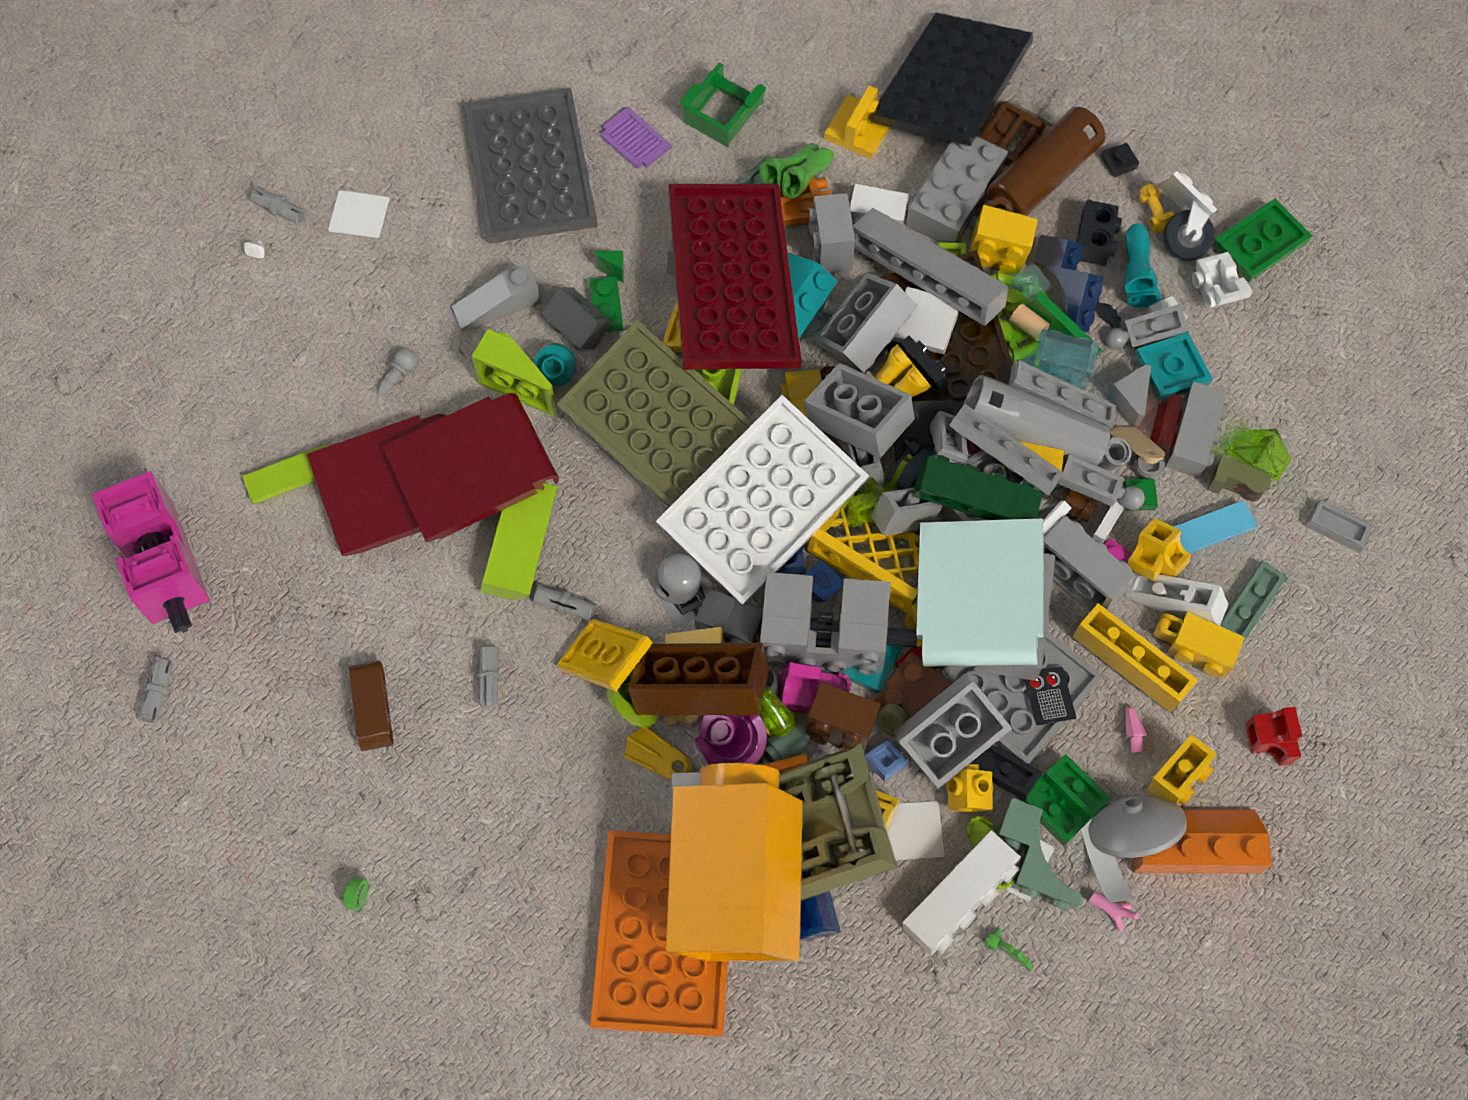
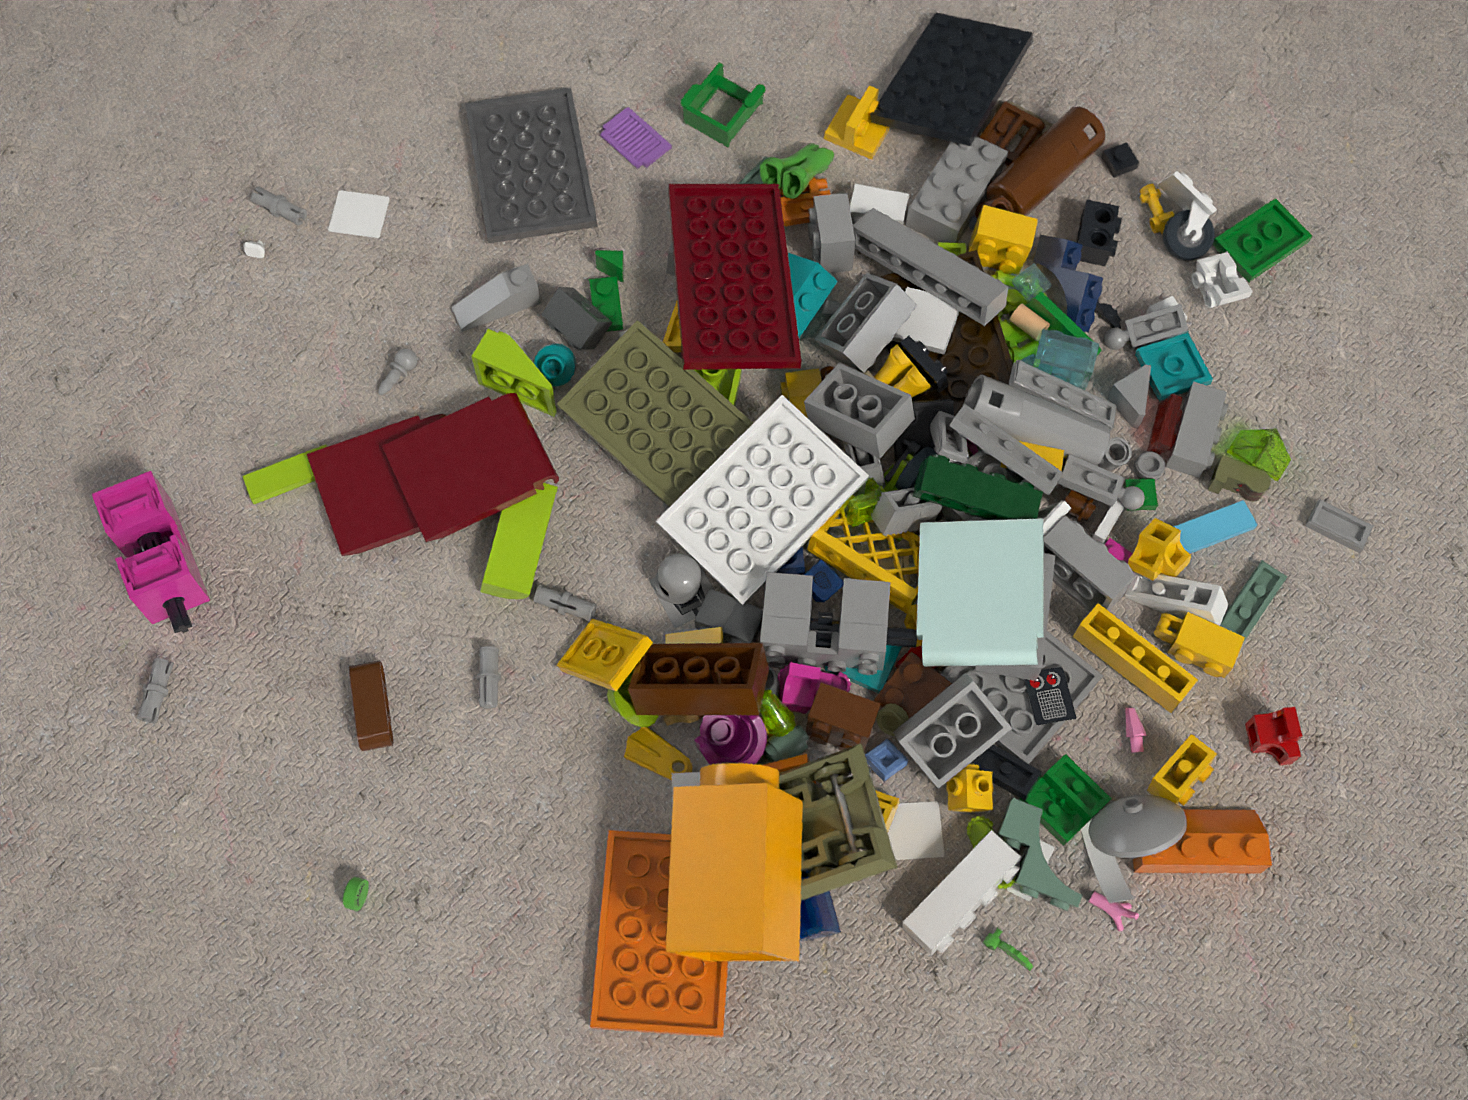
(1139, 443): tan piece -> none
(1140, 277): teal piece -> none

